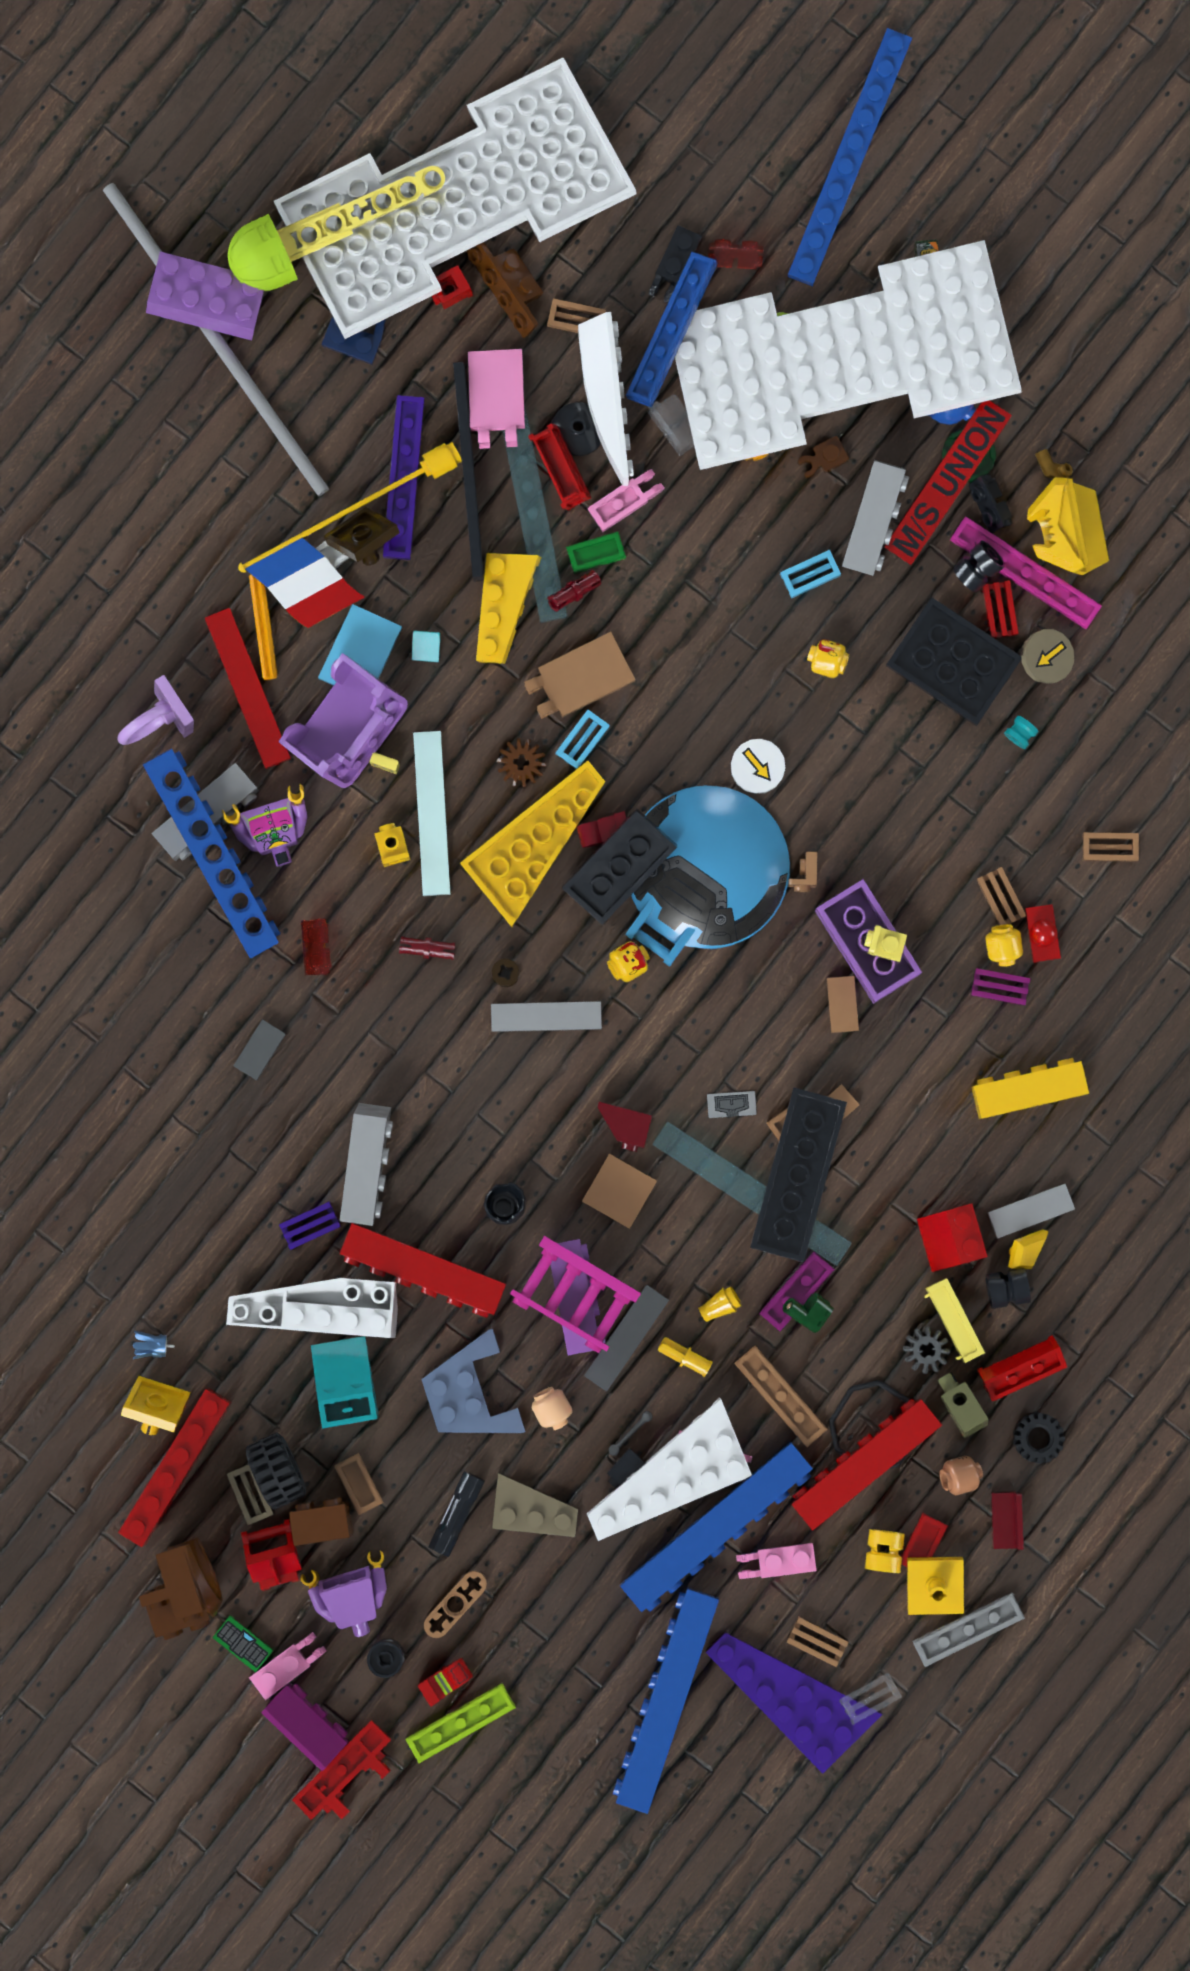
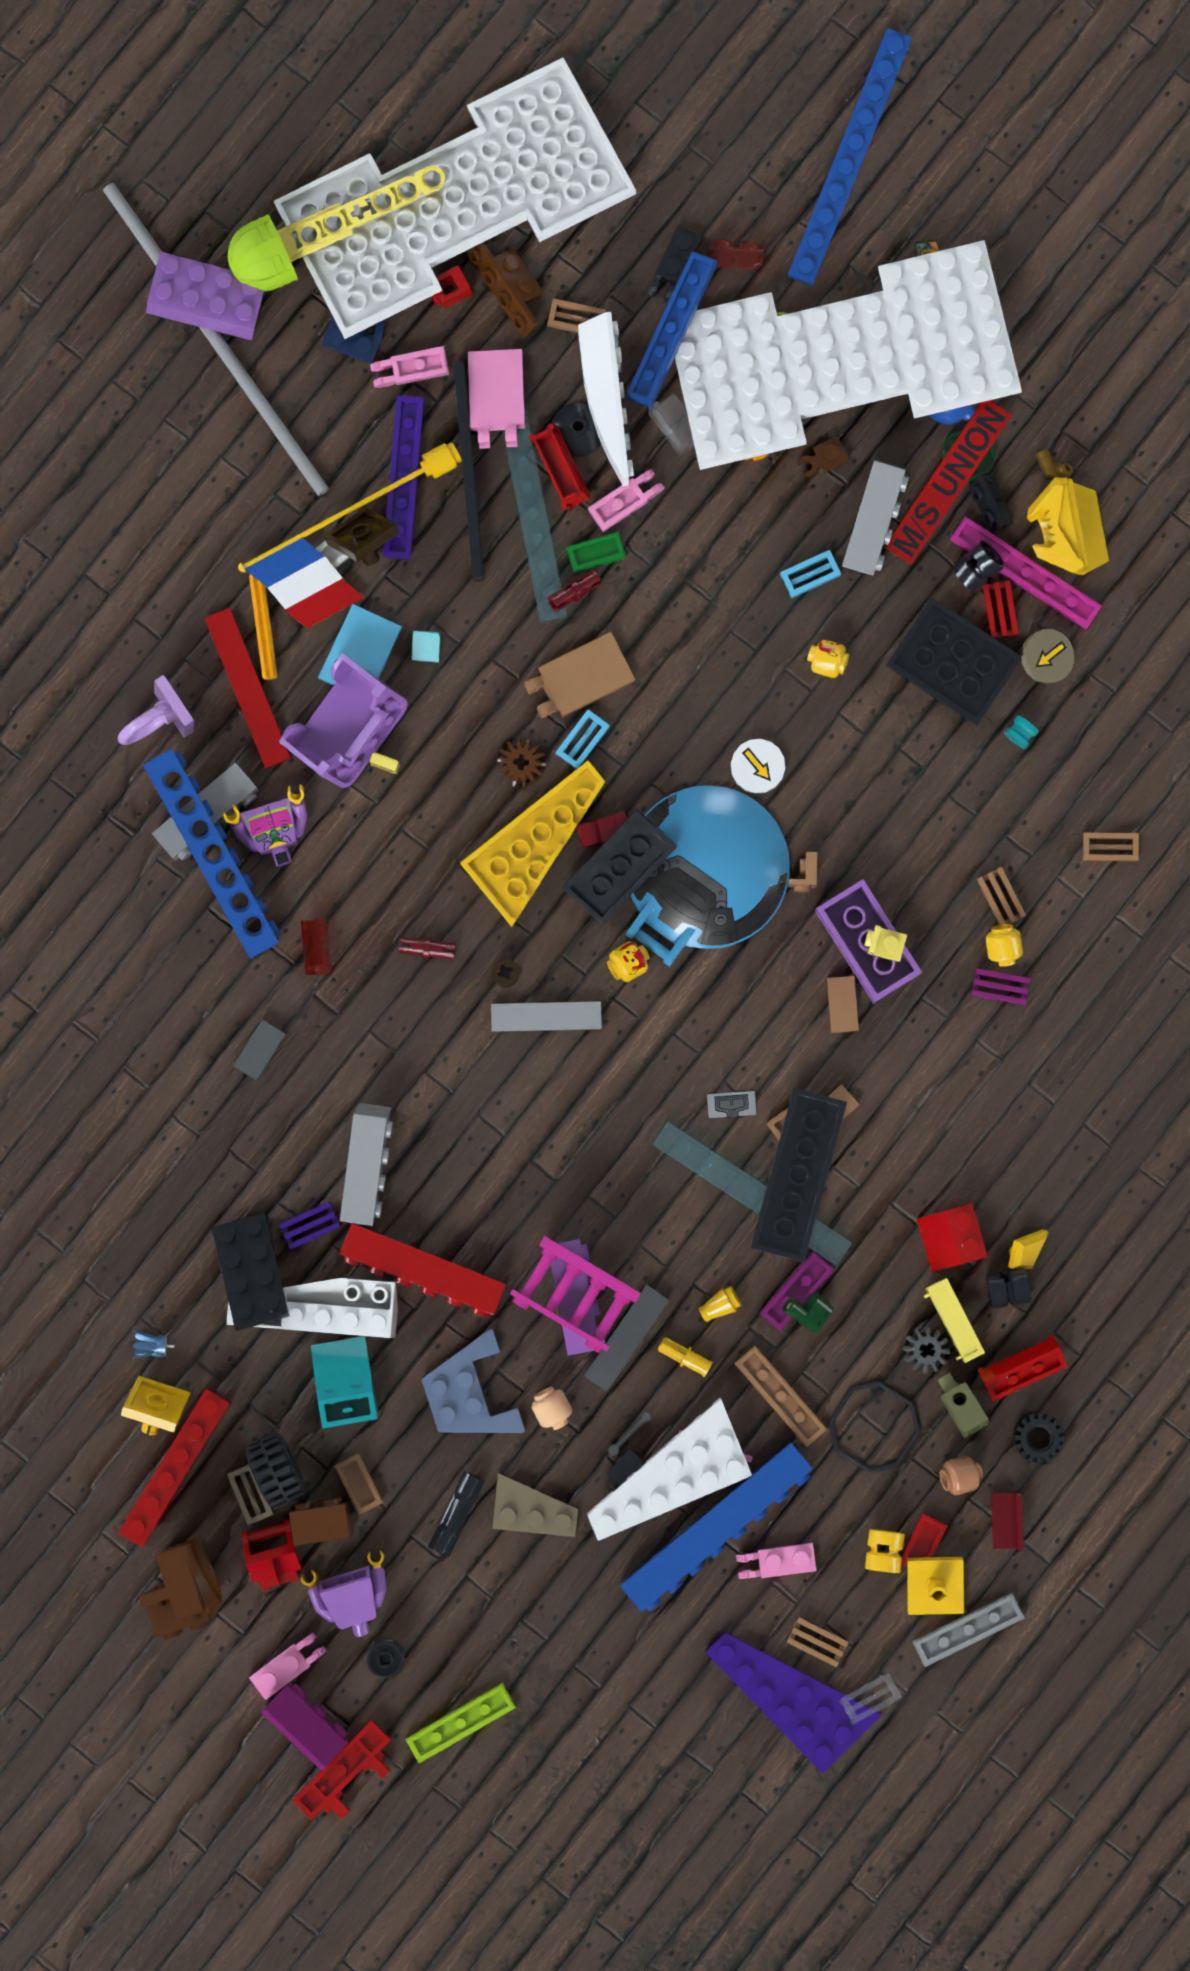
(242, 1643): tile -> none
(250, 1271): none -> black plate
(396, 854): yellow brick -> none
(412, 367): none -> bright pink hinge
(431, 813): light aqua tile -> none
(435, 1614): medium nougat beam -> none
(445, 1681): red leg -> none
(503, 595): yellow wing -> none
(505, 1203): black hair -> none
(619, 1191): medium nougat tile -> none
(626, 1125): dark red slope -> none
(666, 1700): blue brick -> none
(866, 1463): red brick -> none
(1030, 1089): yellow brick -> none
(1031, 1210): light grey tile -> none
(1042, 933): red tile -> none

